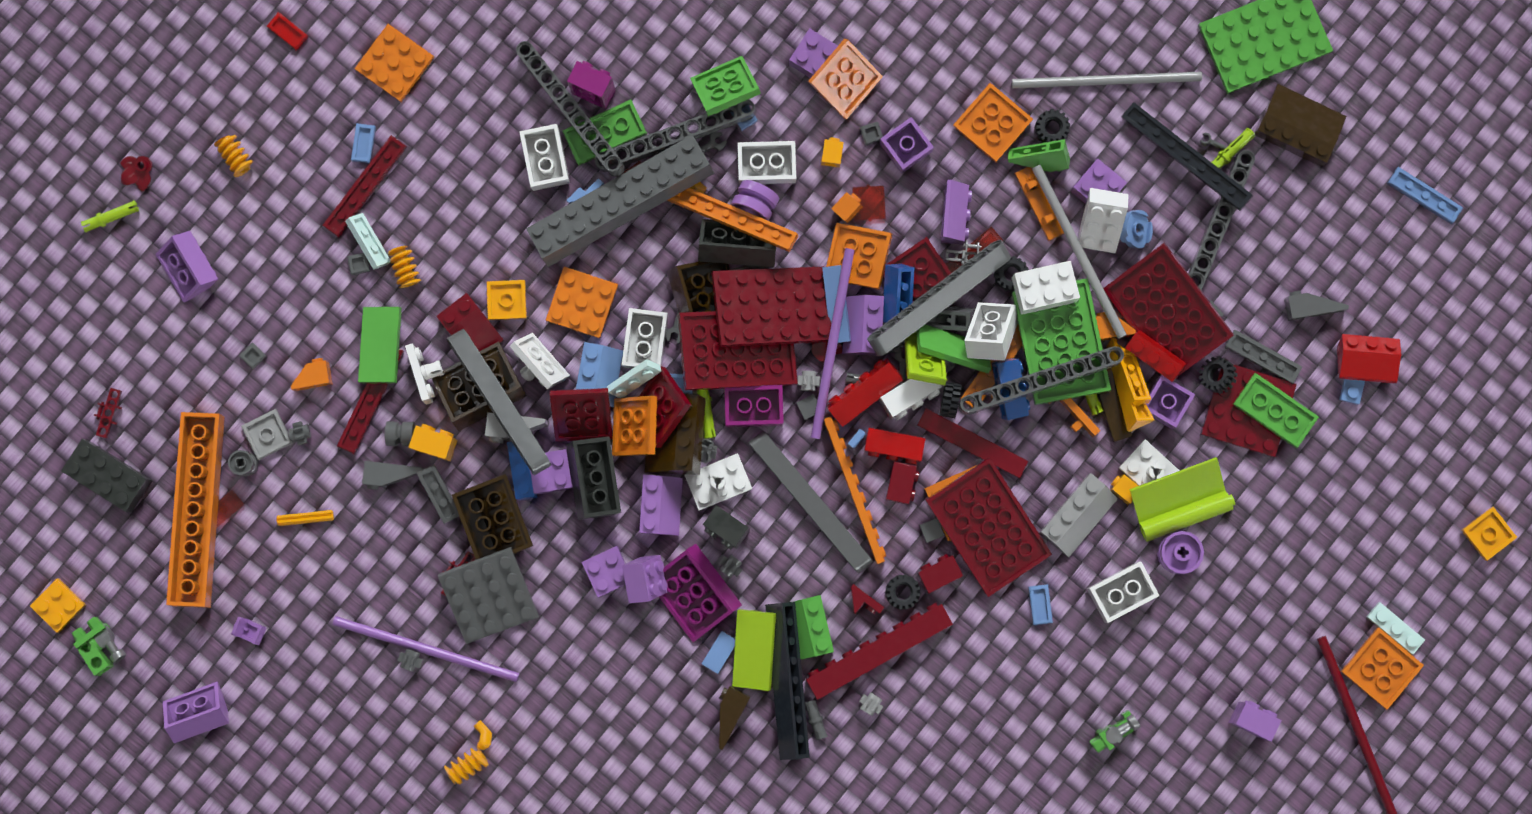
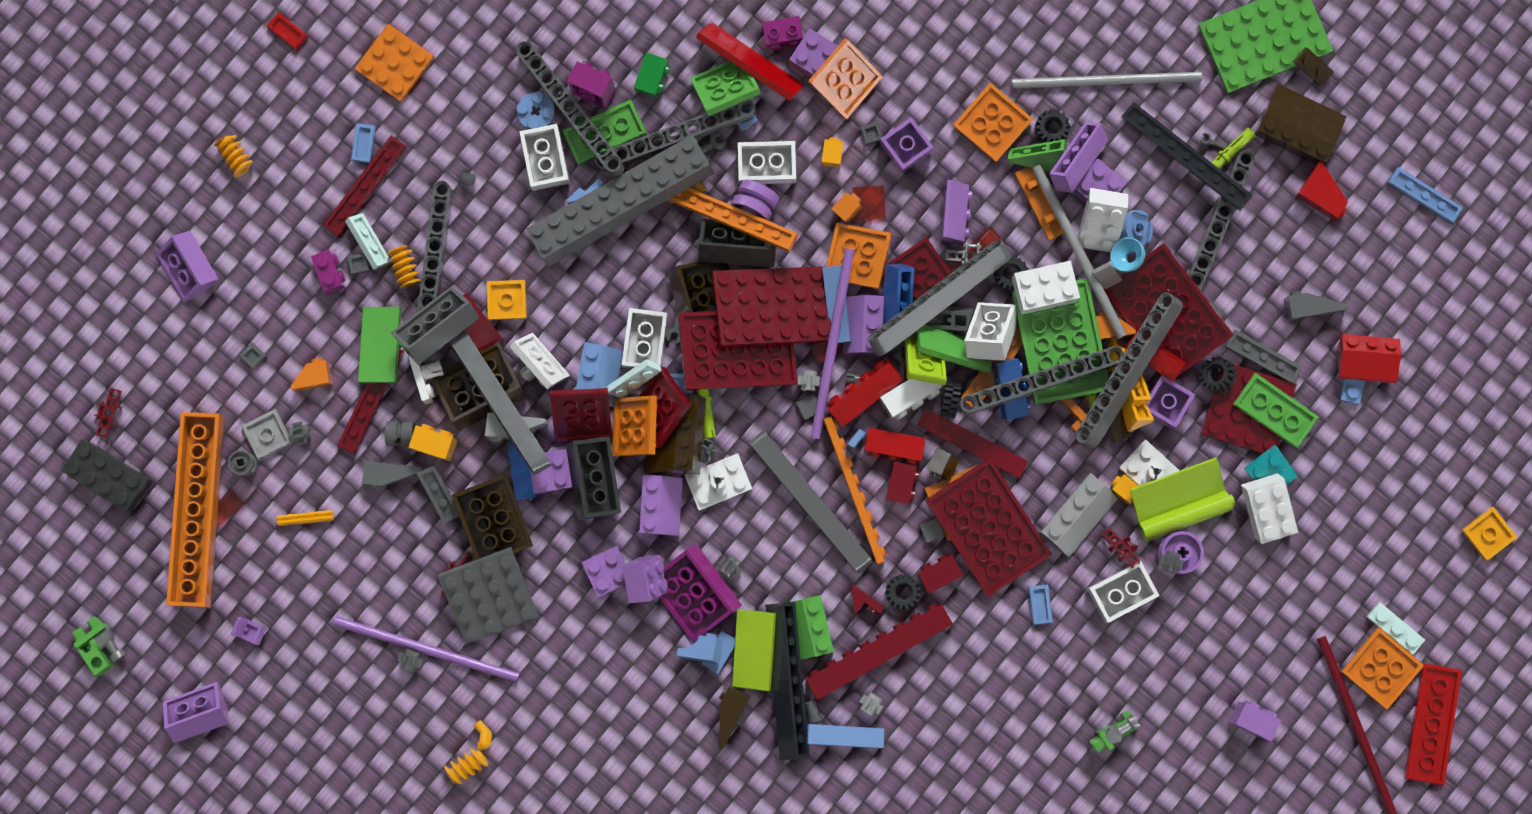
(57, 605): light orange plate -> none
(109, 216): lime pin -> none
(134, 173): dark red plate -> none
(328, 271): none -> magenta brick
(433, 237): none -> dark grey beam
(435, 325): none -> dark grey slope
(468, 179): none -> dark grey hinge
(535, 100): none -> medium blue plate
(582, 302): orange plate -> none
(651, 75): none -> green brick
(705, 649): none -> medium blue arch
(725, 527): pearl dark grey brick -> none
(750, 61): none -> red tile
(754, 406): magenta brick -> none
(782, 33): none -> magenta brick
(845, 736): none -> medium blue tile
(942, 464): none -> brick
(1078, 157): none -> medium lavender brick
(1107, 274): none -> light grey slope
(1121, 251): none -> medium azure piece
(1122, 543): none -> dark red piece
(1130, 361): none -> dark grey beam
(1171, 562): none -> dark grey gear
(1269, 508): none -> white brick
(1270, 463): none -> teal plate
(1313, 66): none -> dark brown plate
(1323, 193): none -> red slope
(1433, 724): none -> red tile

